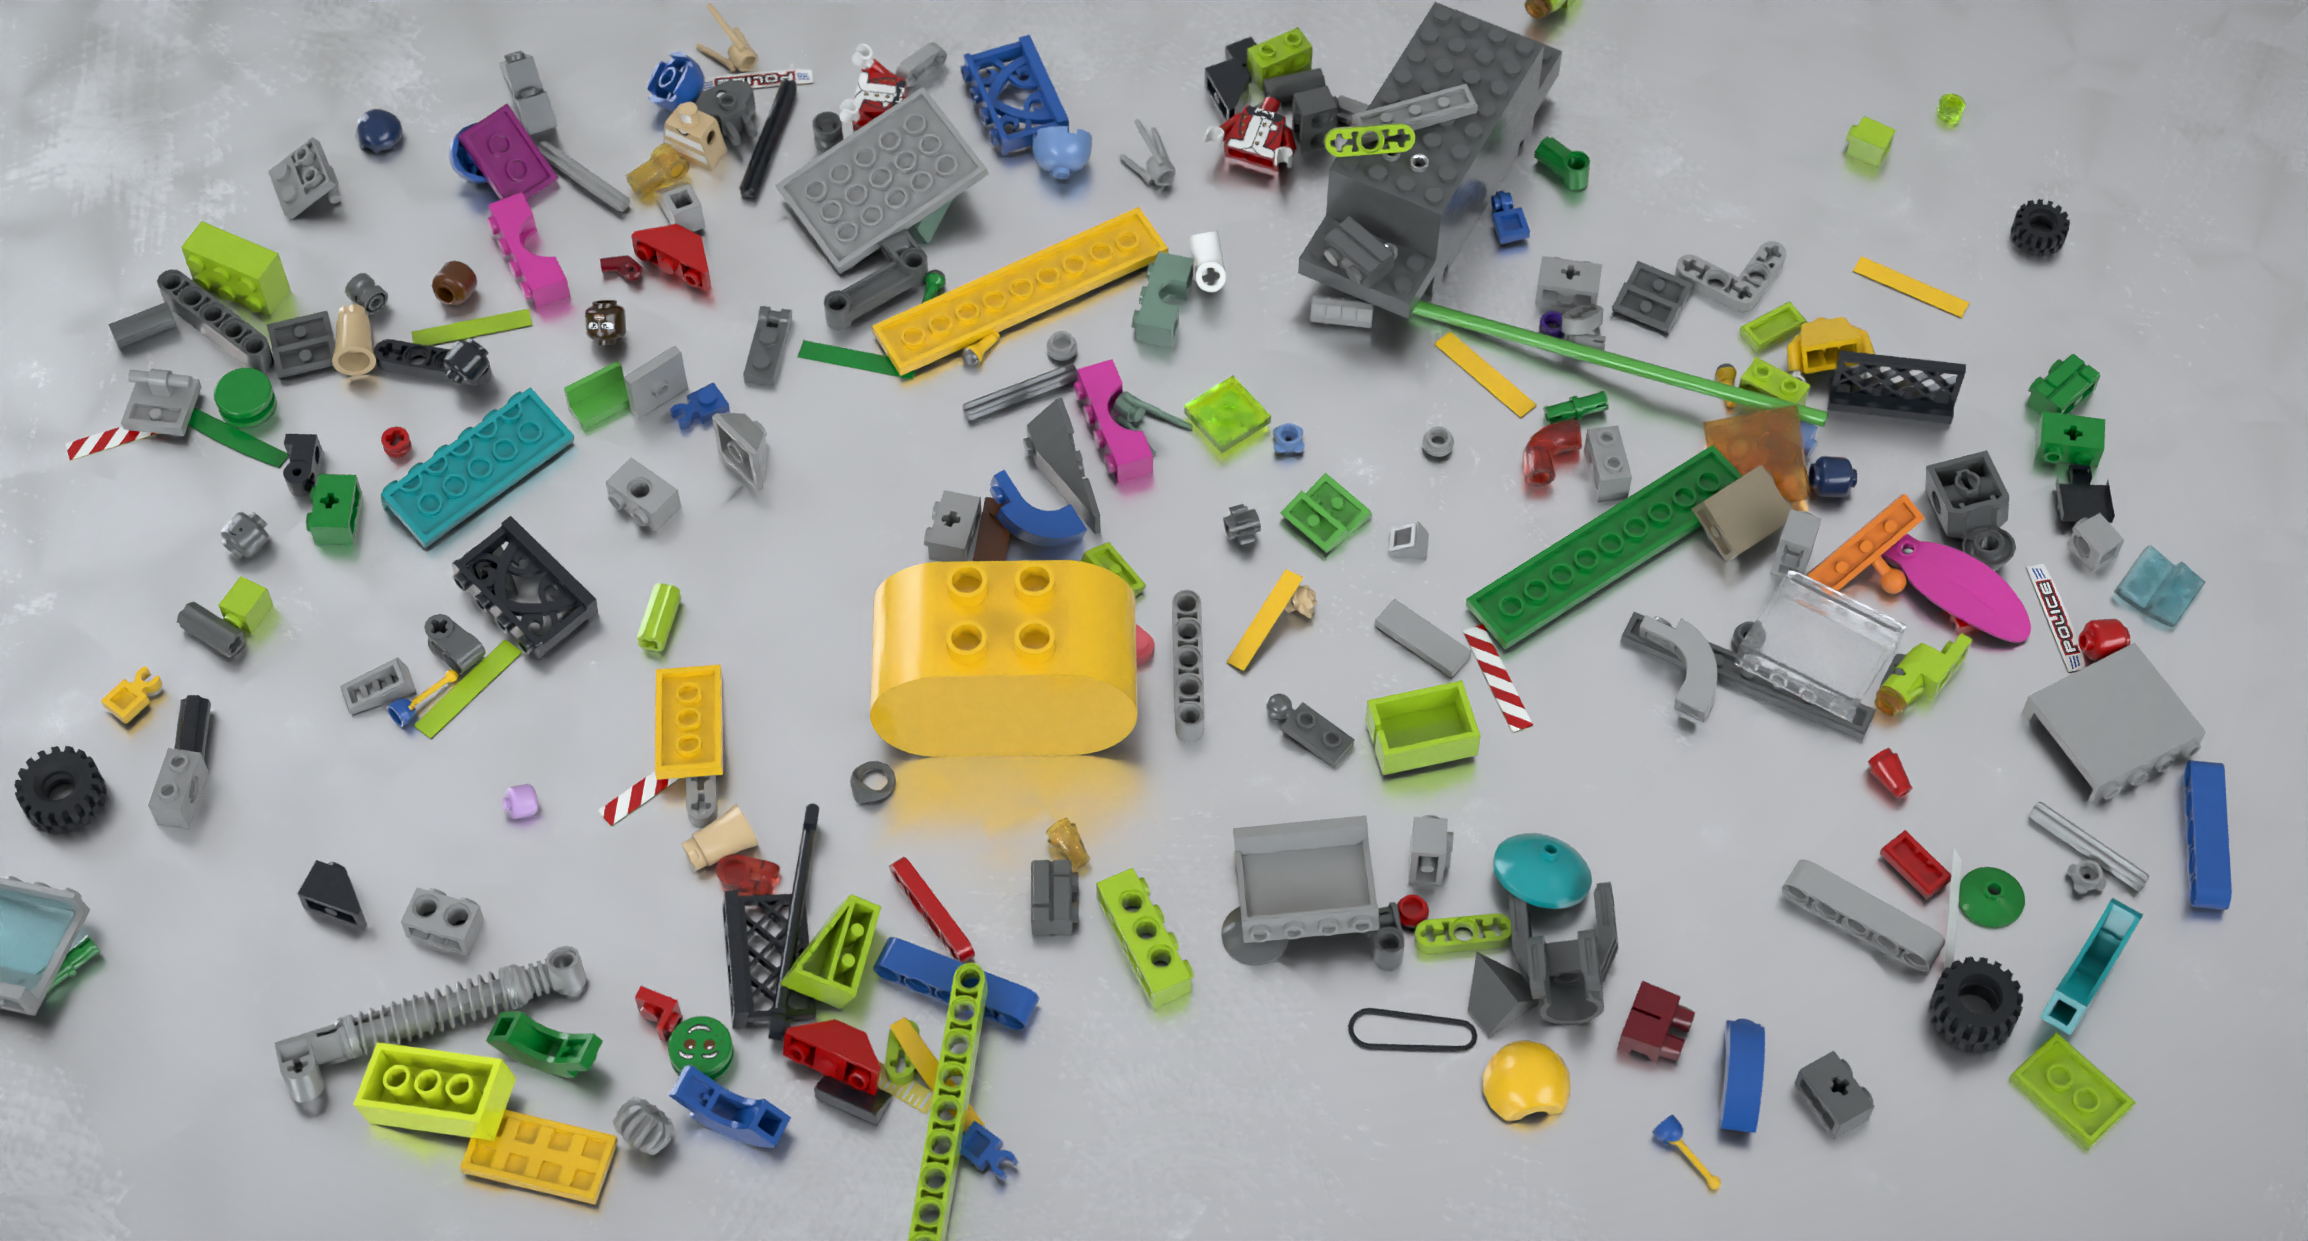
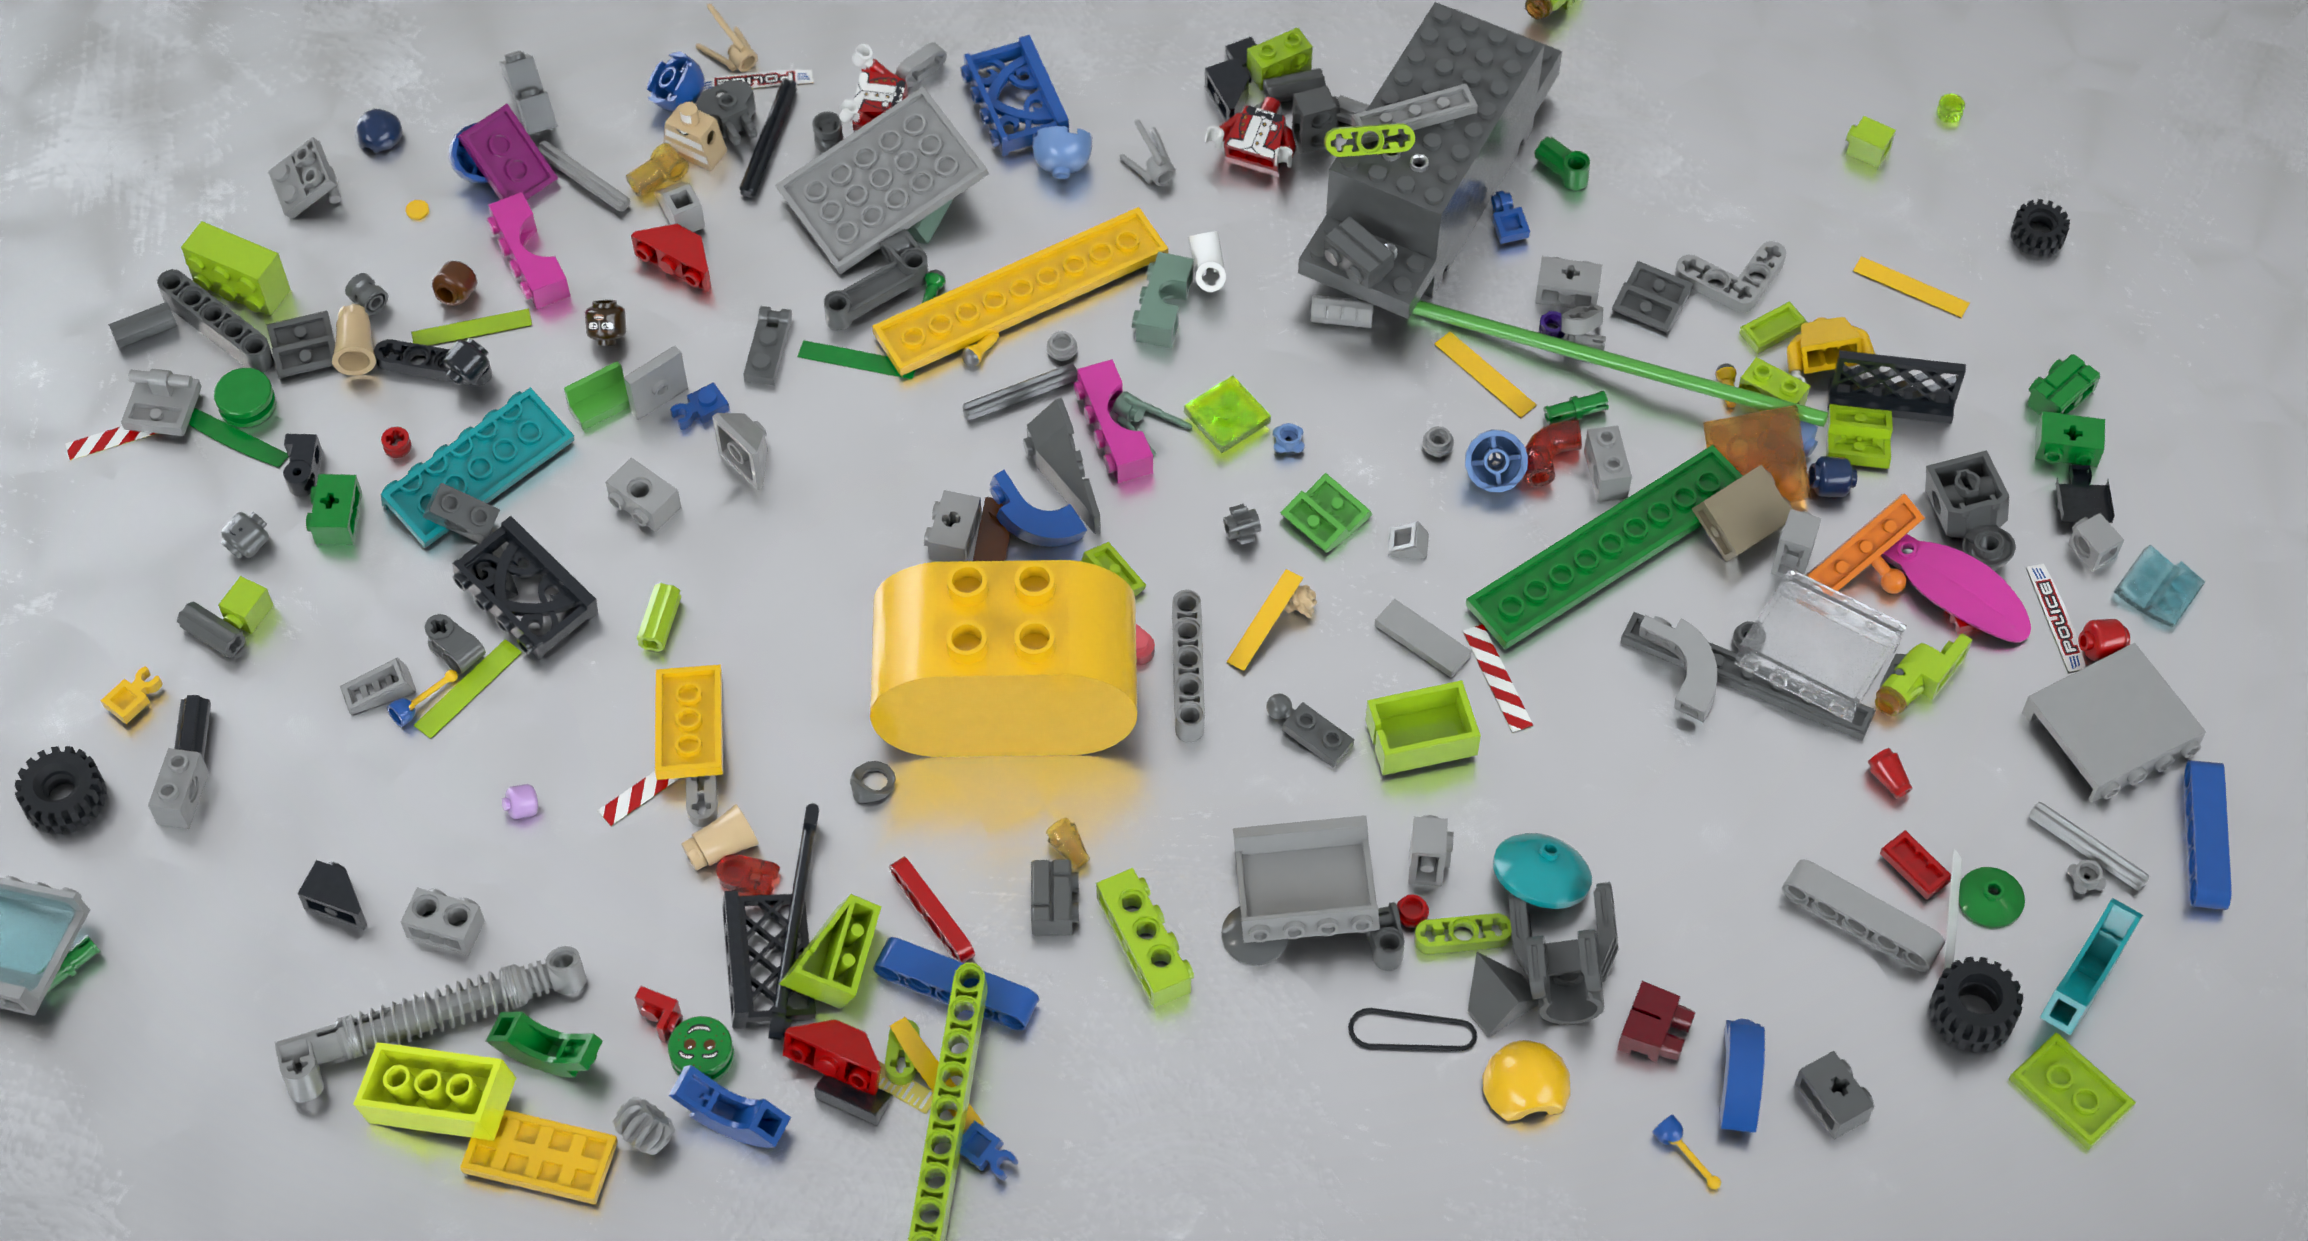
(417, 209): none -> yellow piece
(461, 513): none -> dark grey brick
(623, 265): dark red arm -> none
(1510, 466): none -> medium blue cylinder
(1860, 435): none -> lime slope

